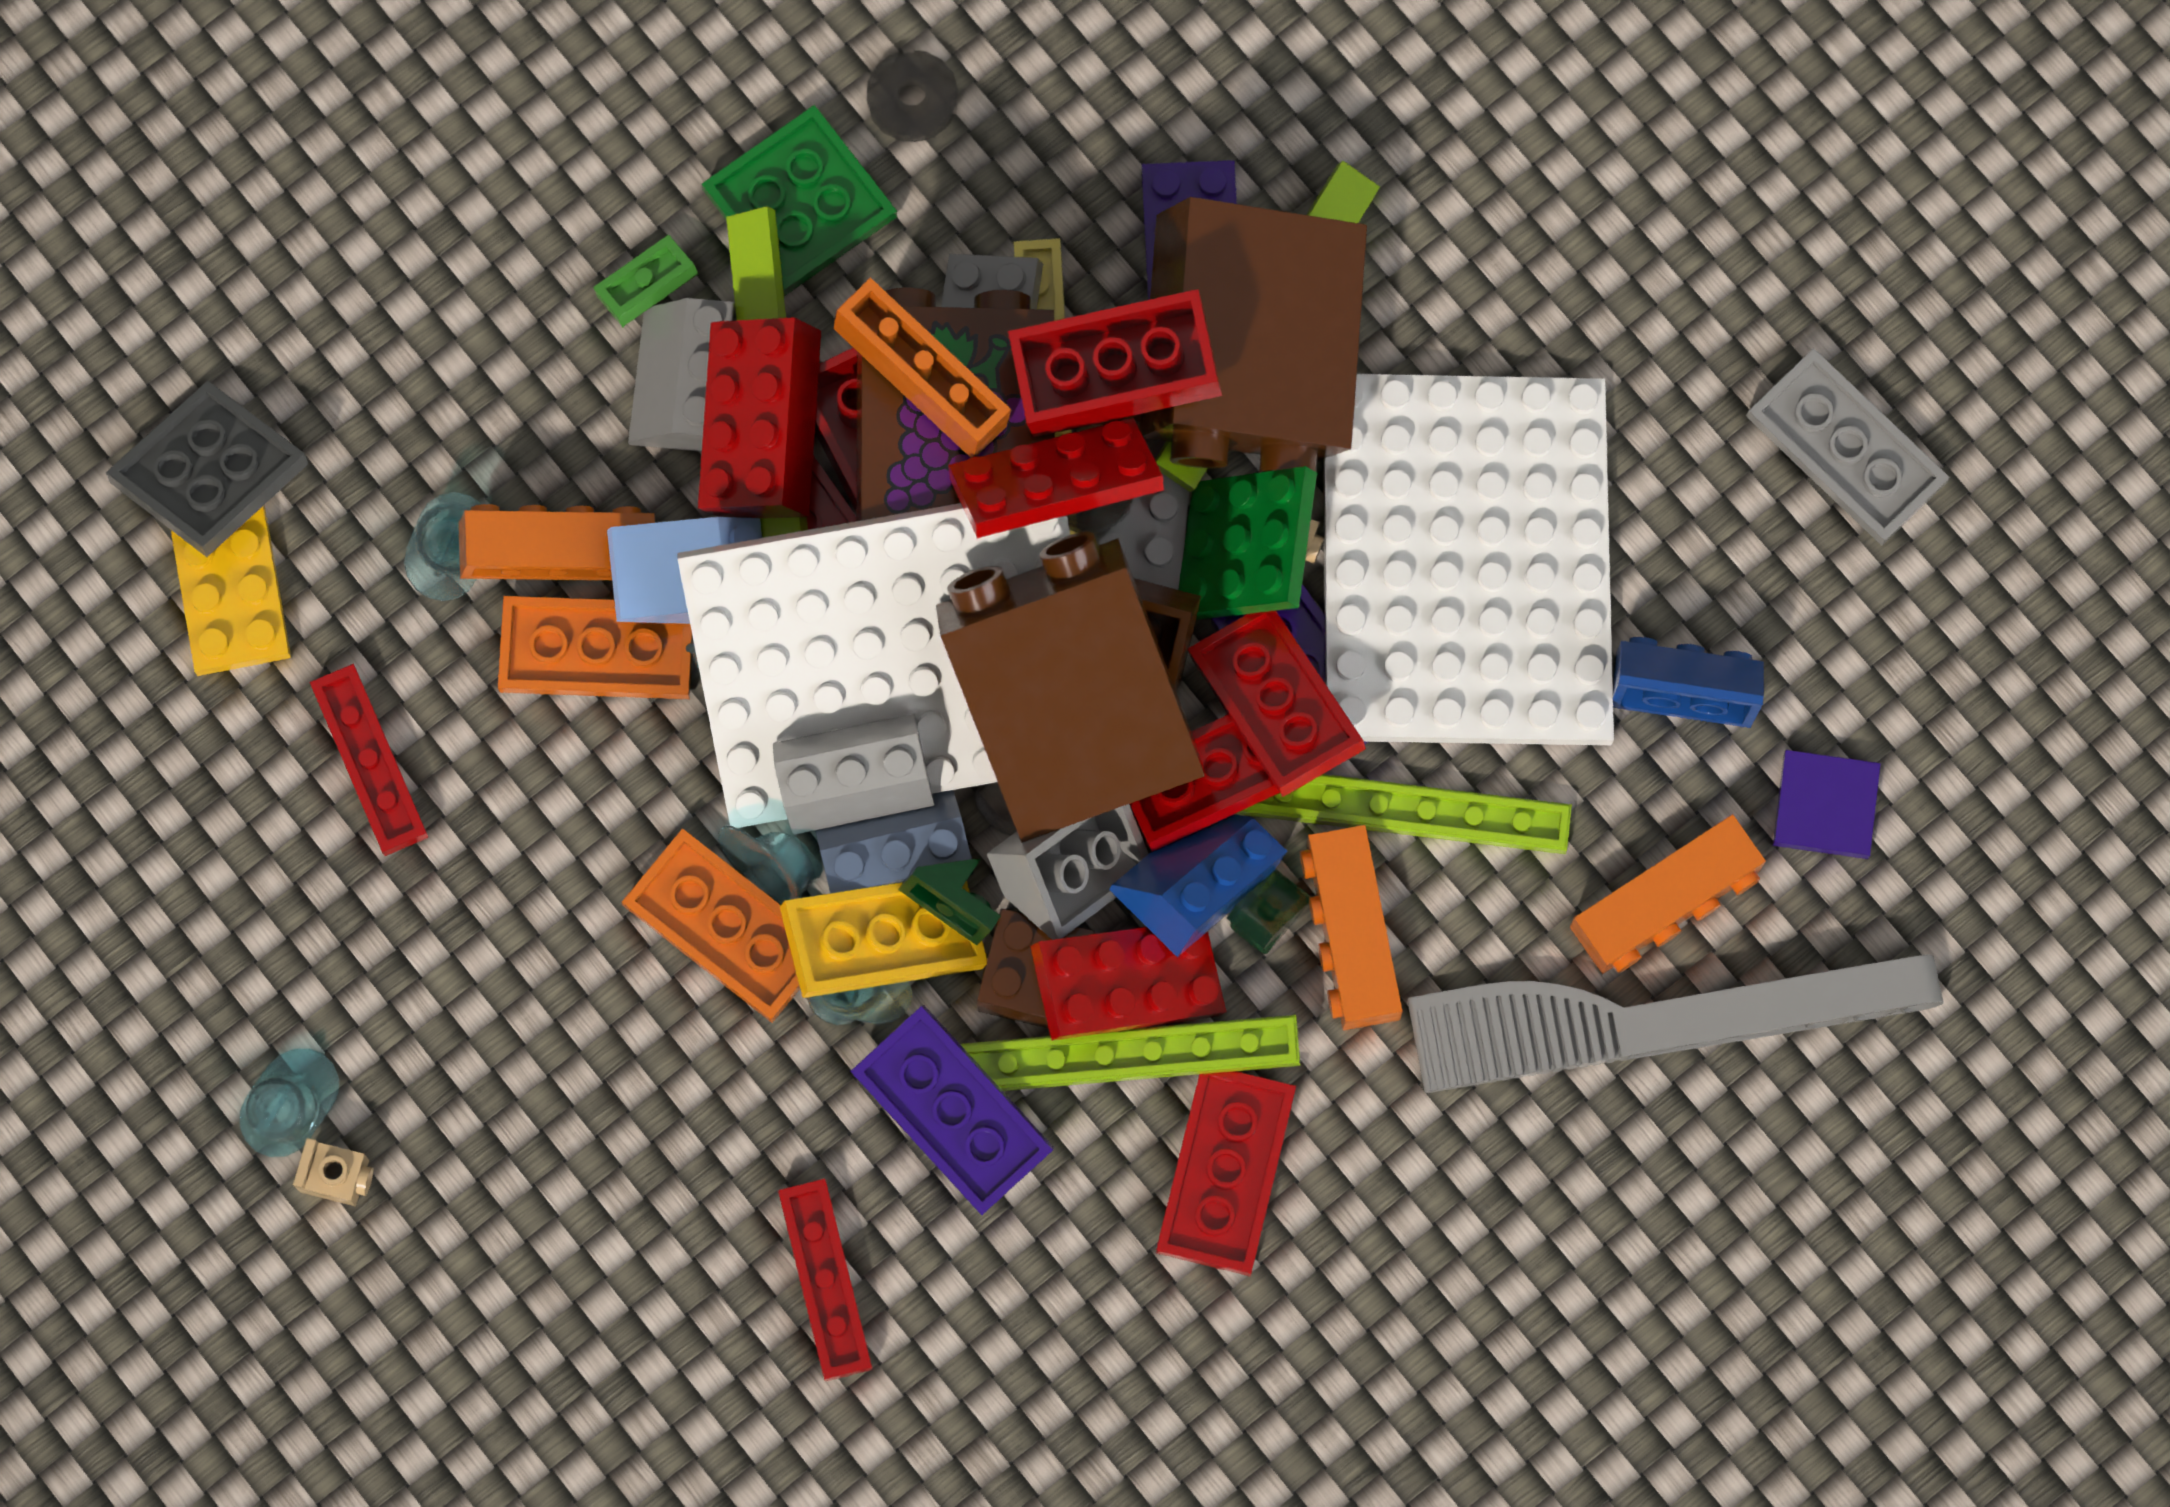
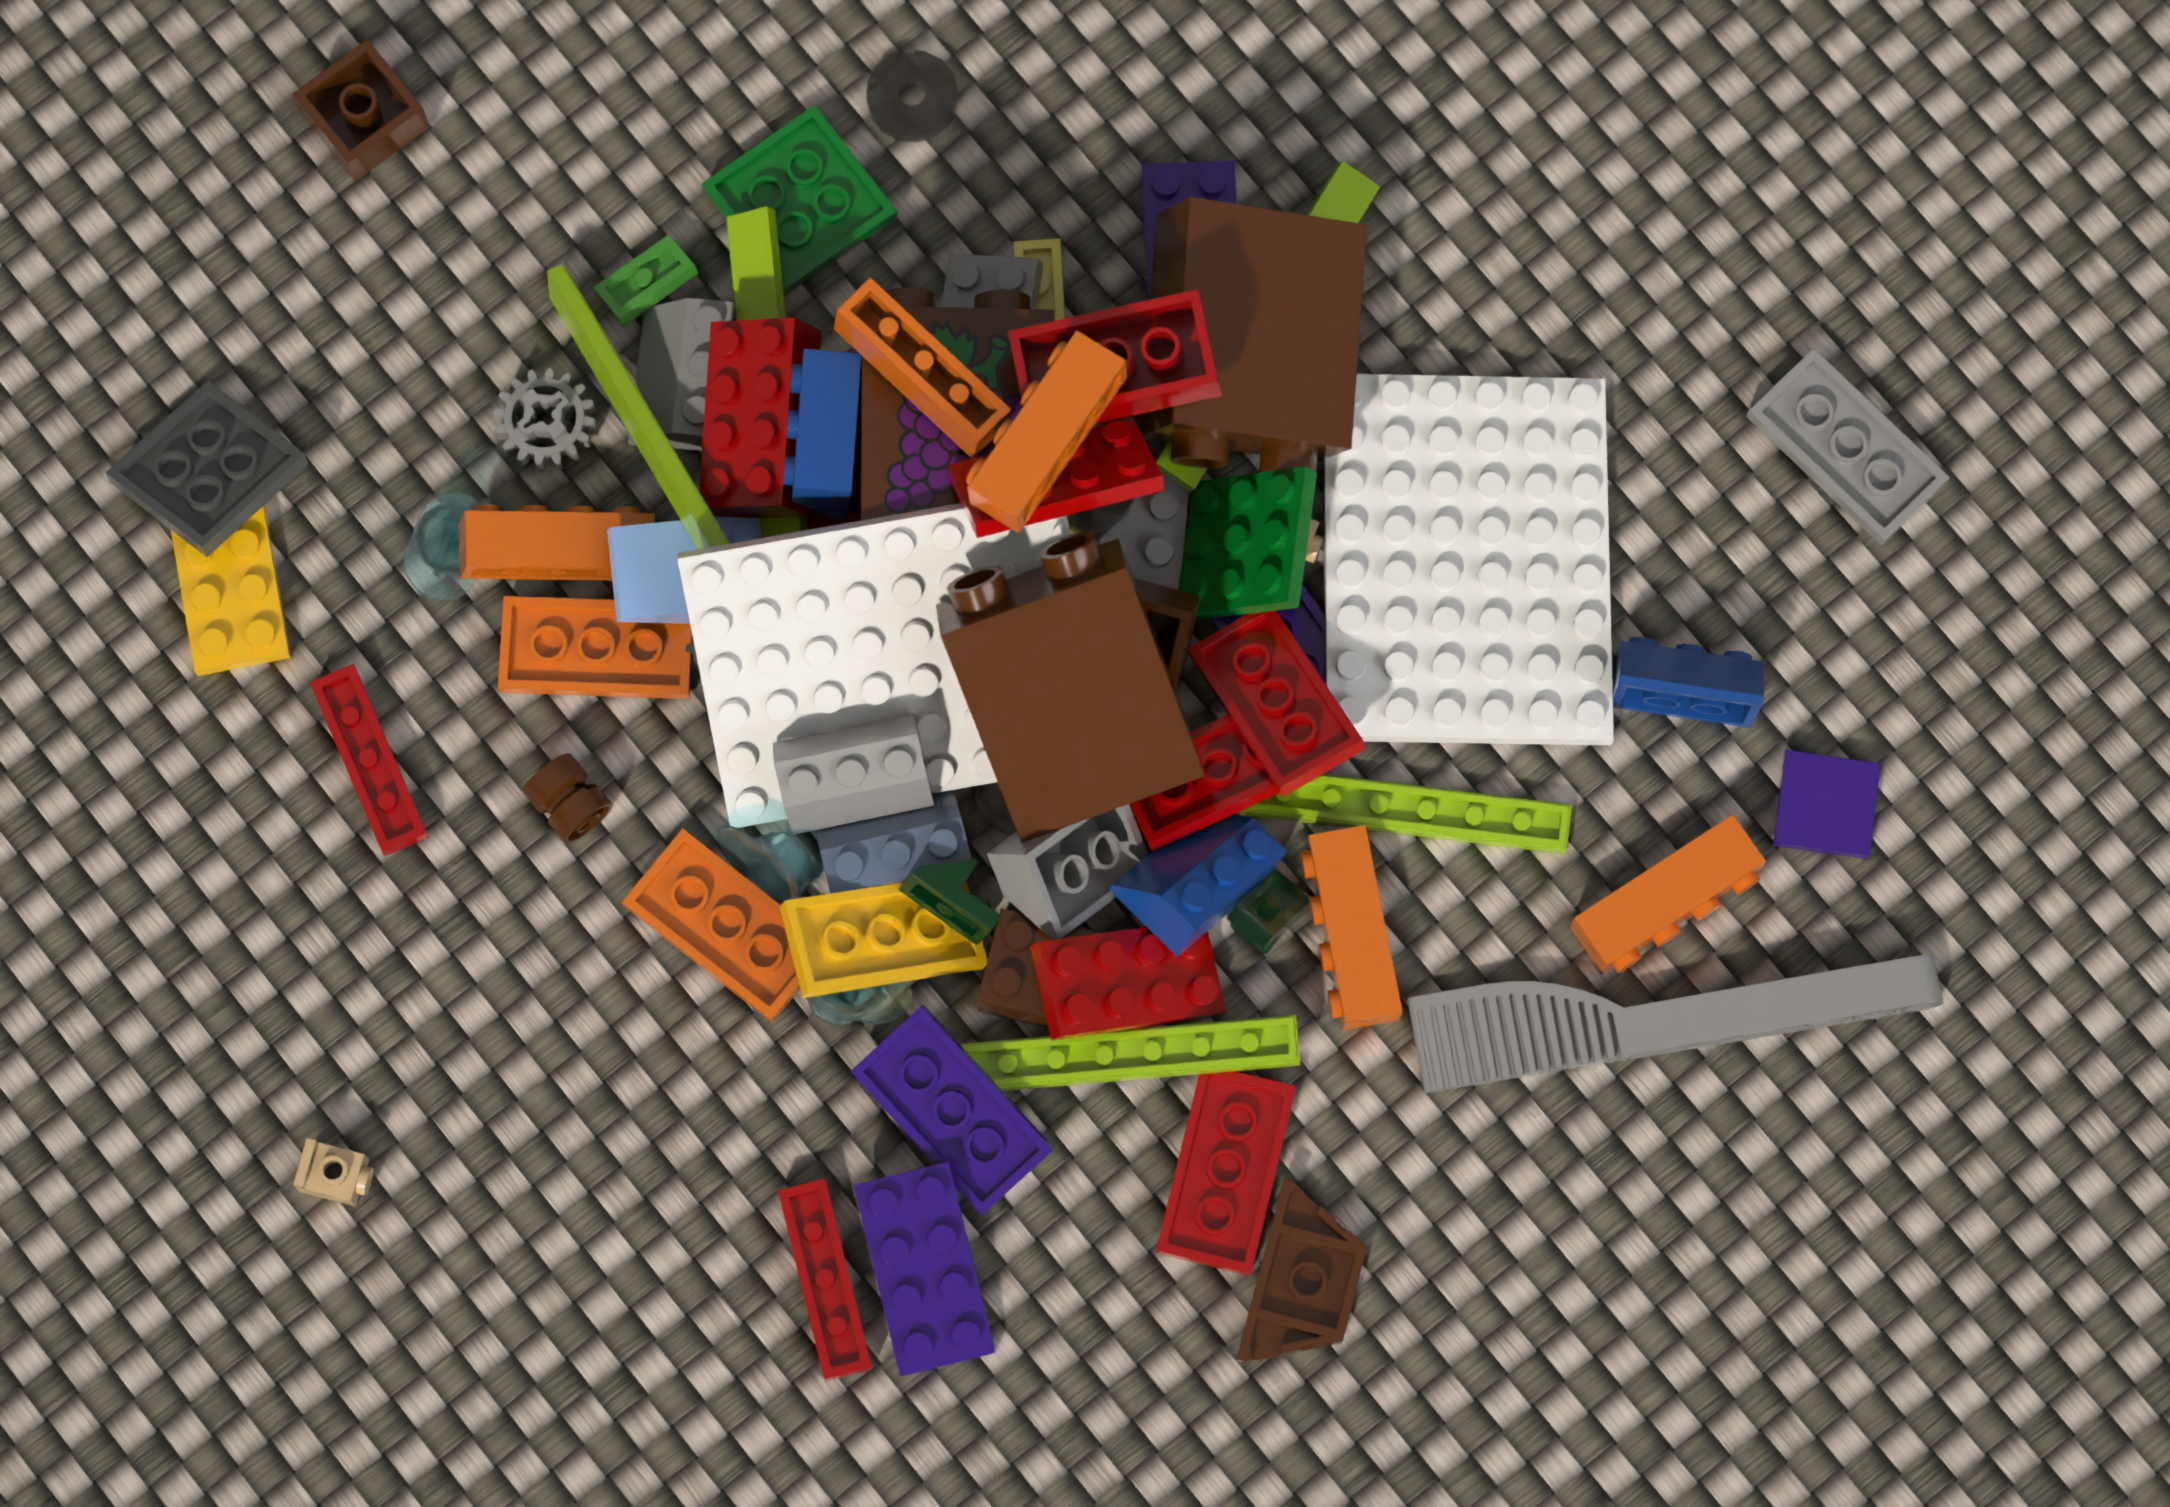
(289, 1102): clear light blue piece -> none
(361, 110): none -> reddish brown brick
(555, 406): none -> light grey gear
(572, 804): none -> reddish brown wheel
(633, 410): none -> lime tile
(823, 430): none -> blue slope
(924, 1268): none -> dark purple plate
(1046, 430): none -> orange brick
(1303, 1281): none -> reddish brown wing

